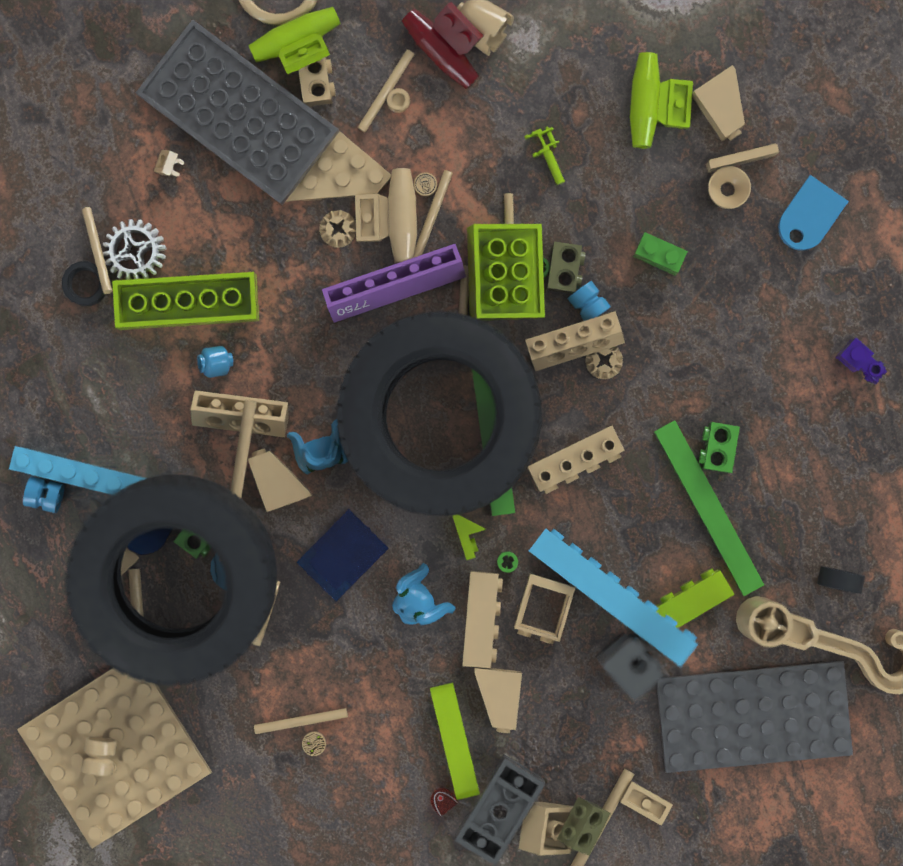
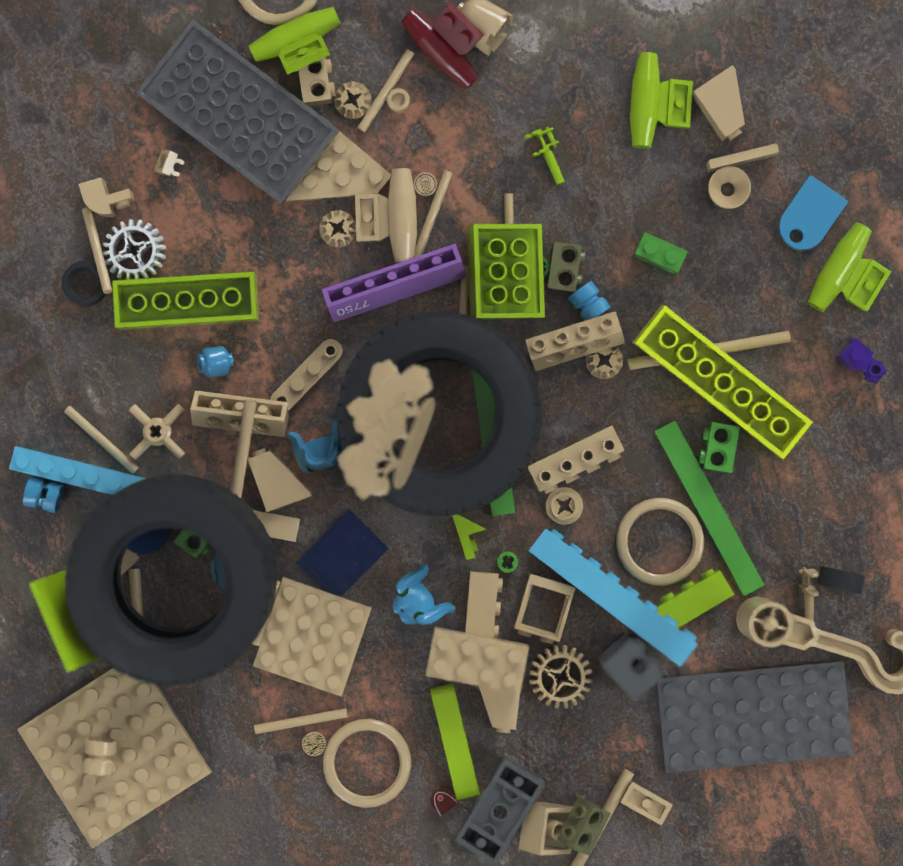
(53, 604): none -> lime slope
(100, 201): none -> tan brick
(101, 439): none -> tan bar
(148, 431): none -> tan bar
(279, 526): none -> tan slope
(308, 373): none -> tan plate
(312, 636): none -> tan plate
(329, 765): none -> tan wedge
(350, 110): none -> tan gear
(382, 422): none -> tan plant
(477, 660): none -> tan brick
(563, 494): none -> tan gear
(579, 685): none -> tan gear
(660, 579): none -> tan wedge
(722, 382): none -> neon yellow brick
(727, 347): none -> tan piece
(809, 591): none -> tan piece
(849, 273): none -> lime plate

